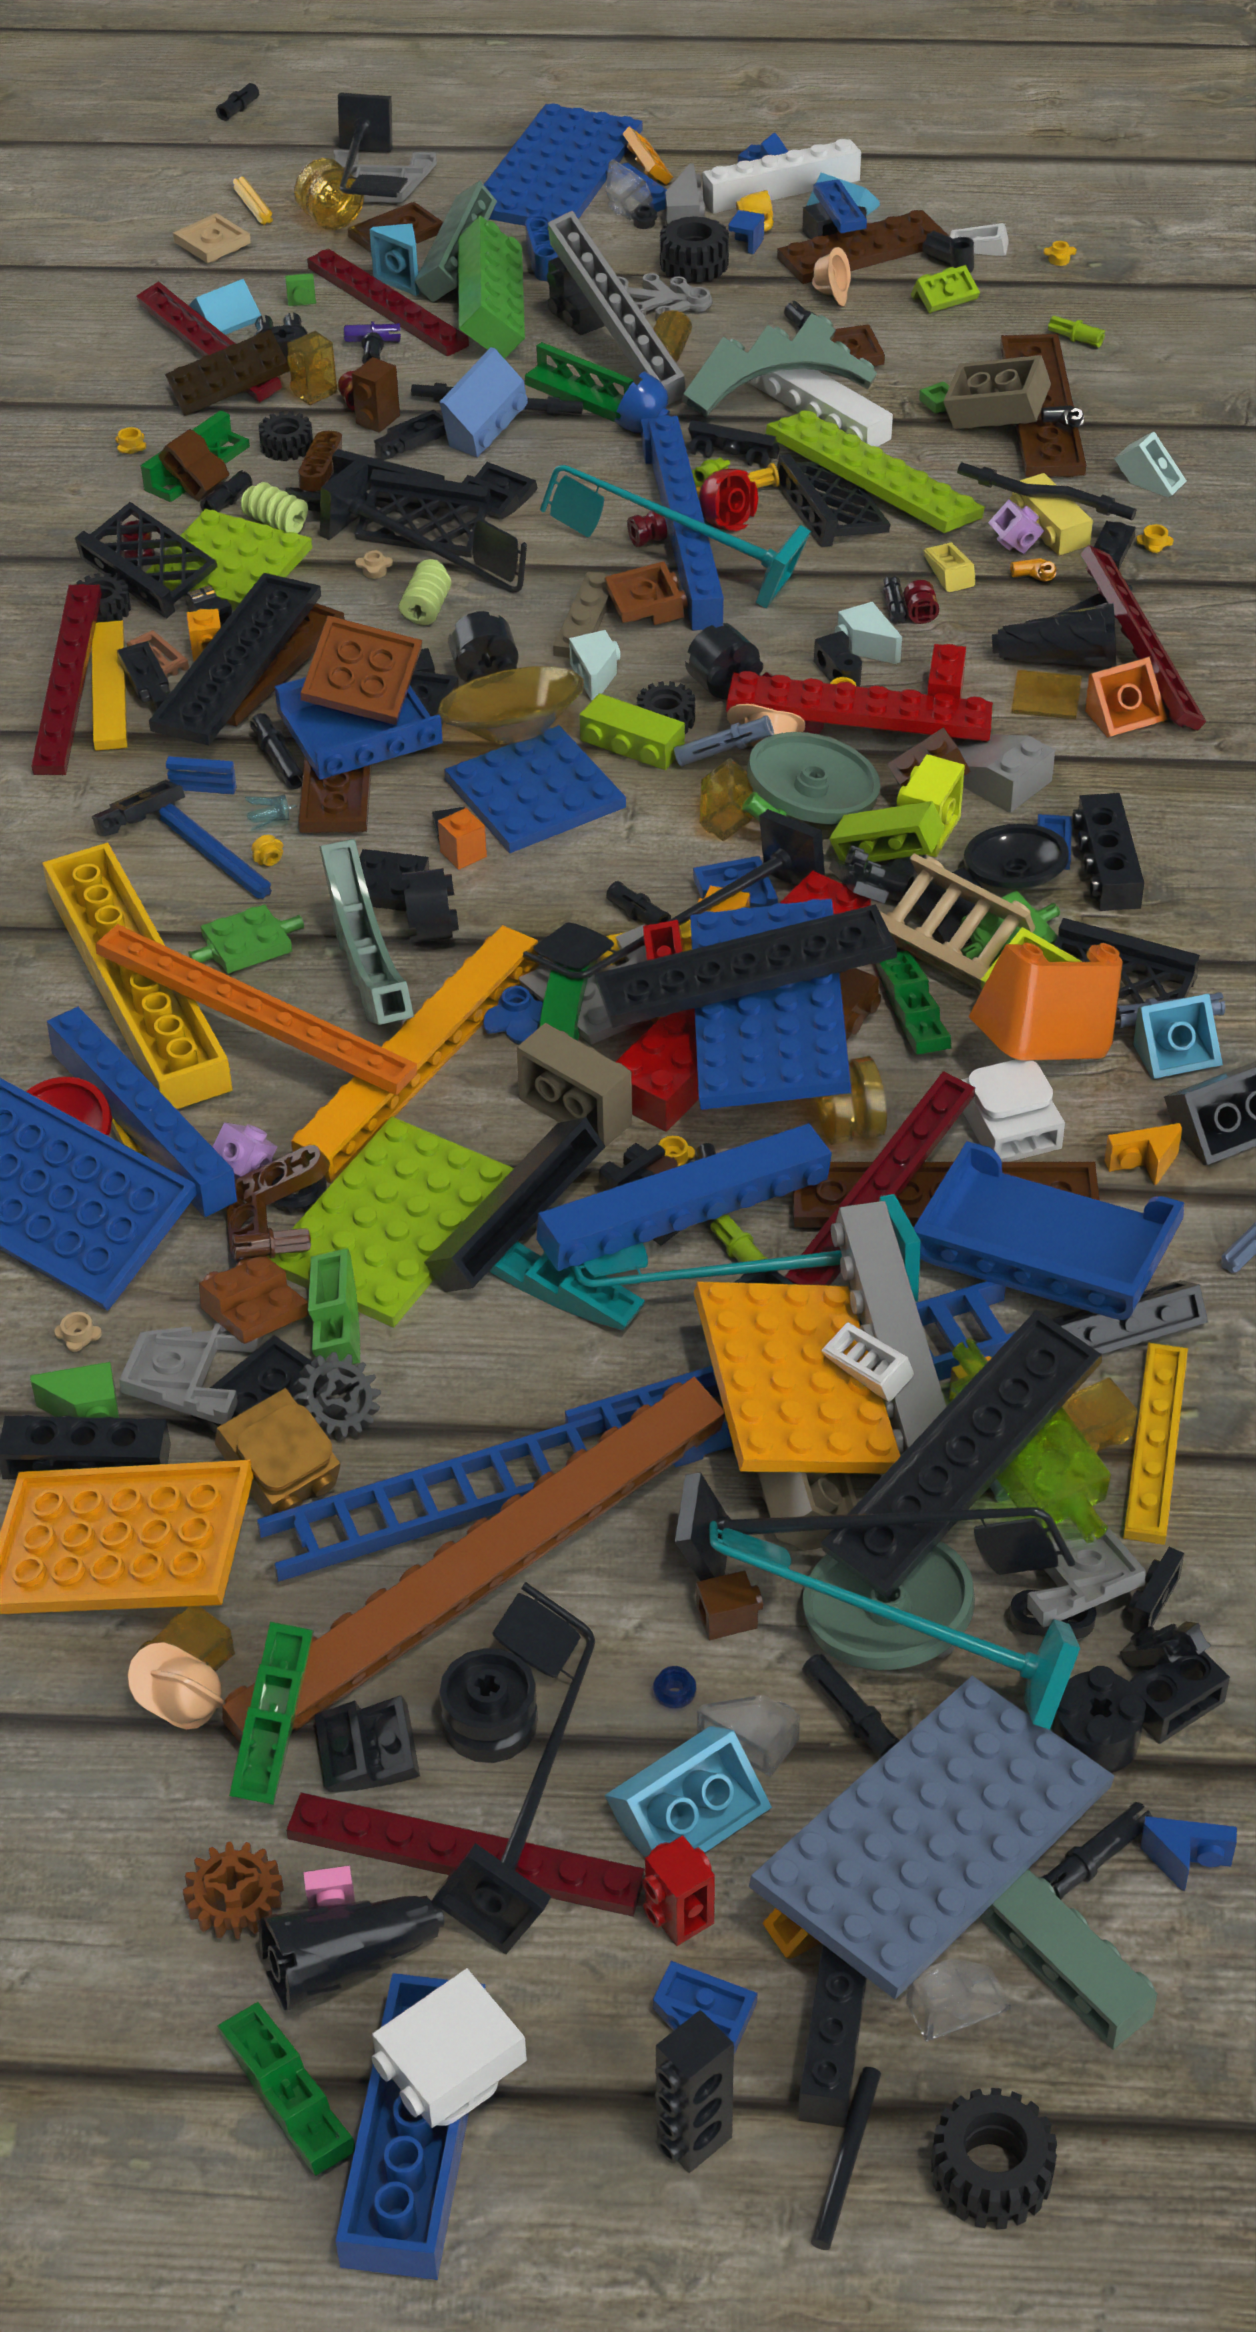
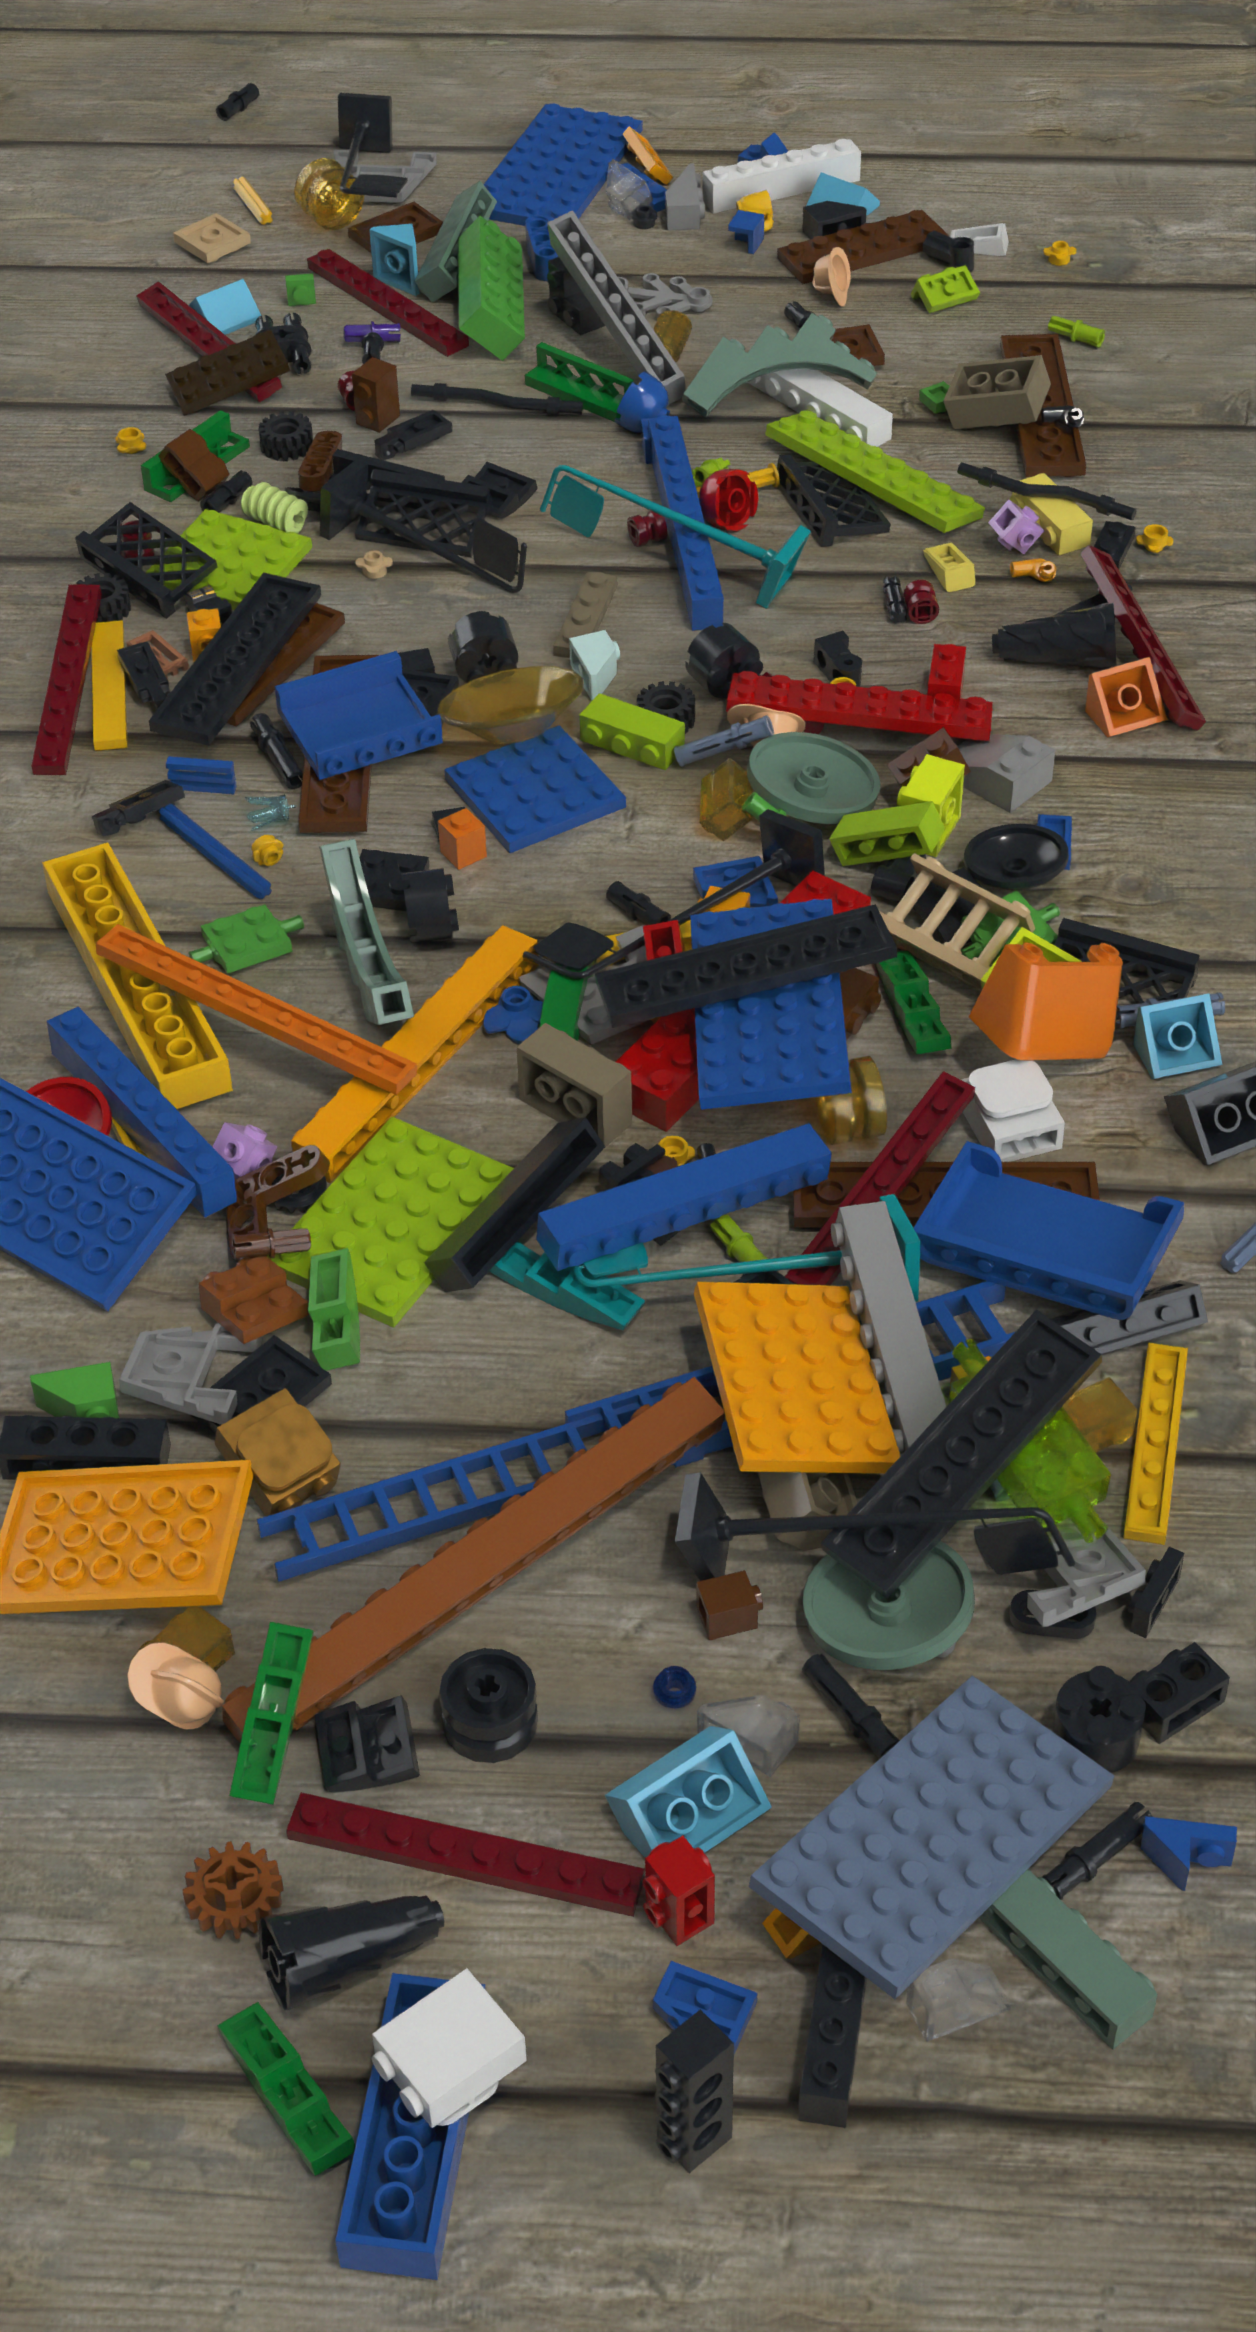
(77, 1331): tan plate -> none
(312, 368): clear yellow brick -> none
(329, 1887): bright pink plate -> none
(338, 1378): dark grey gear -> none
(361, 670): dark orange plate -> none
(425, 592): yellowish green piece -> none
(482, 404): medium blue slope -> none
(482, 1889): black piece -> none
(647, 593): dark orange plate -> none
(694, 248): black tyre -> none
(733, 442): black plate -> none
(840, 206): blue tile -> none
(846, 2158): black bar -> none
(860, 876): black plate -> none
(870, 633): light aqua slope -> none
(888, 1376): white slope -> none
(985, 2193): black tyre -> none
(1045, 1671): teal piece -> none
(1046, 694): clear yellow piece -> none
(1109, 852): black brick -> none
(1145, 1147): light orange slope -> none
(1150, 466): light aqua slope -> none
(1164, 1645): black hinge -> none

